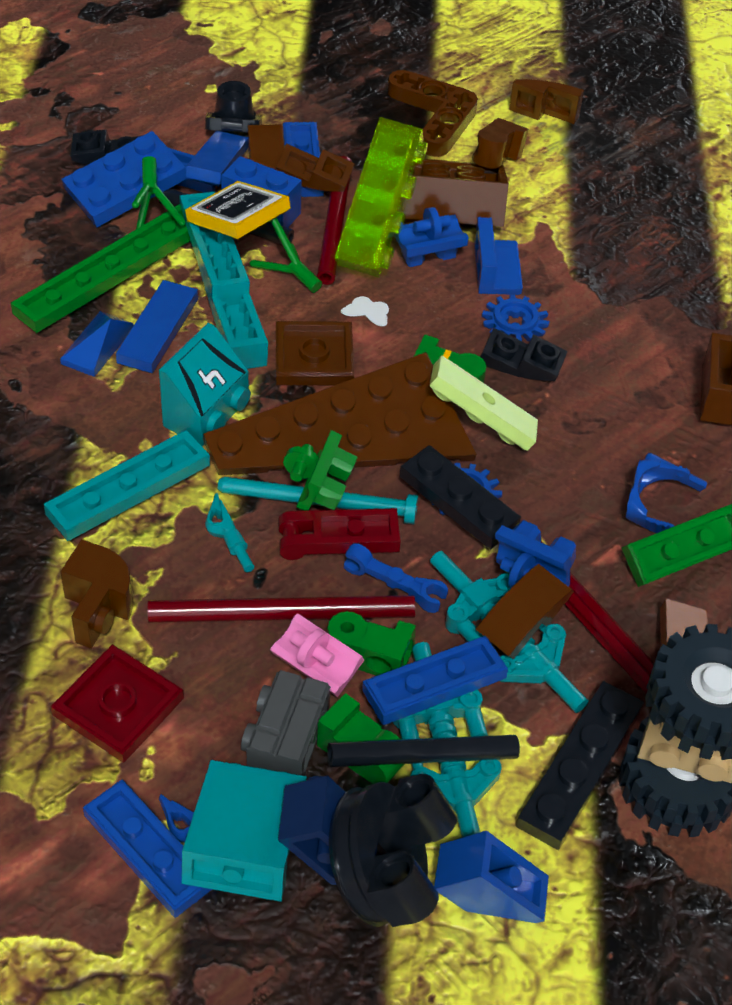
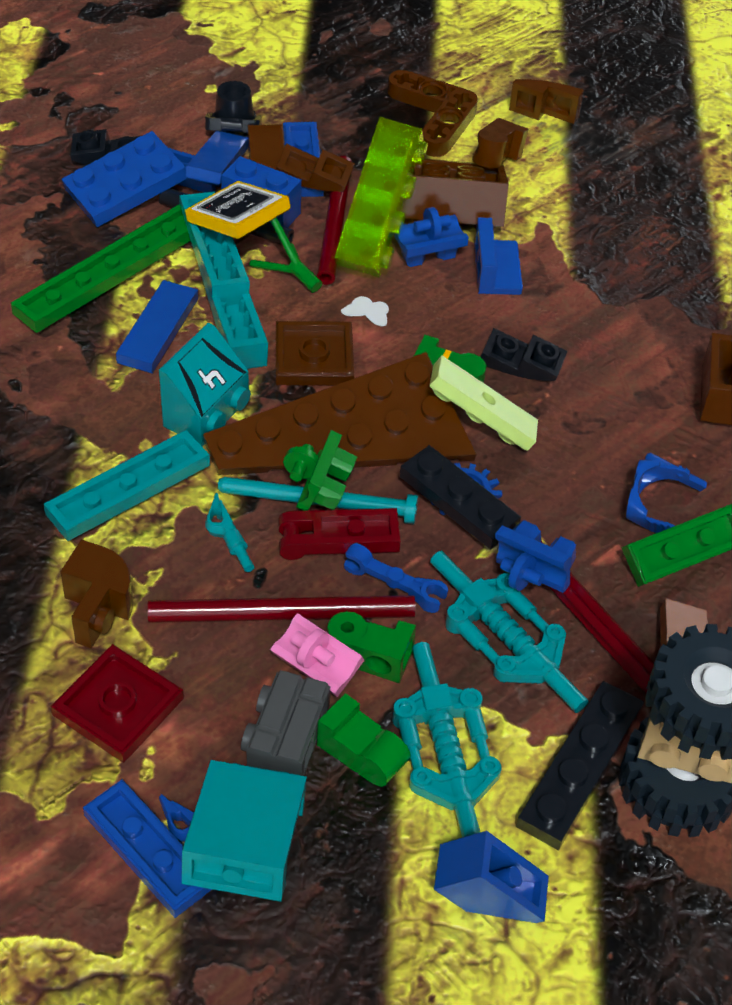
(96, 343): blue slope -> none
(150, 187): green plant -> none
(307, 821): dark blue brick -> none
(402, 820): black piece -> none
(422, 750): black piece -> none
(434, 680): blue tile -> none
(523, 609): reddish brown slope -> none
(532, 320): blue gear -> none

